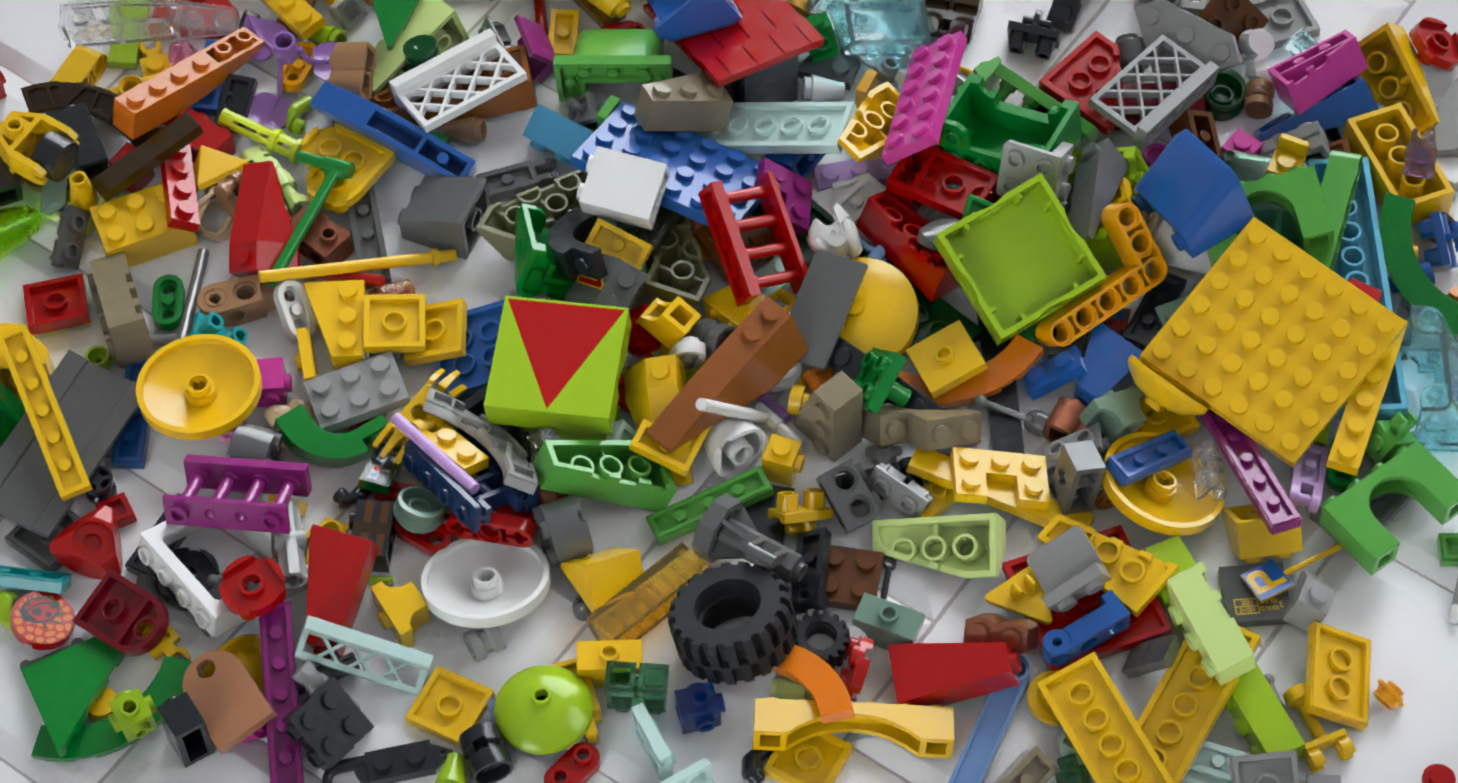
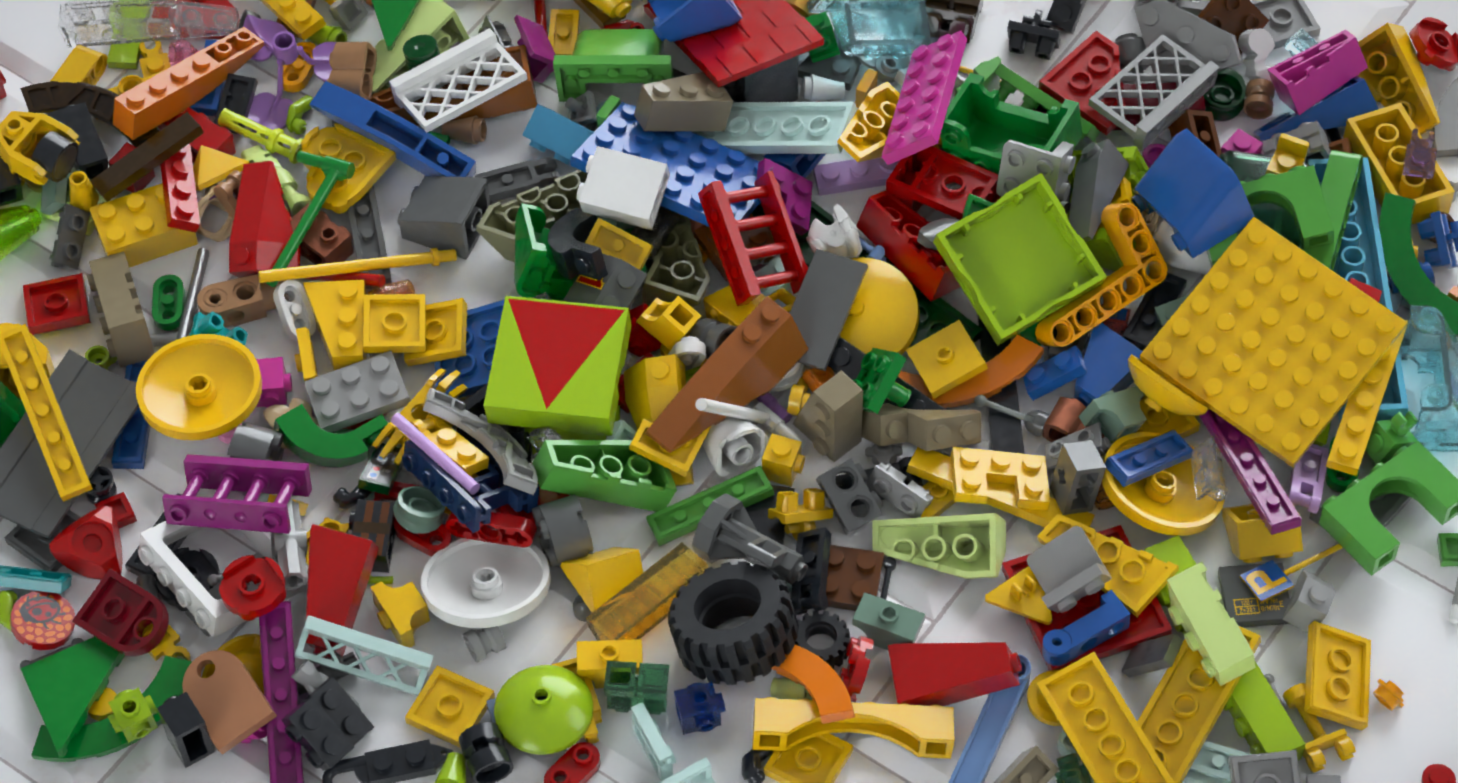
(849, 195): white wing -> none
(1018, 633): copper brick -> none

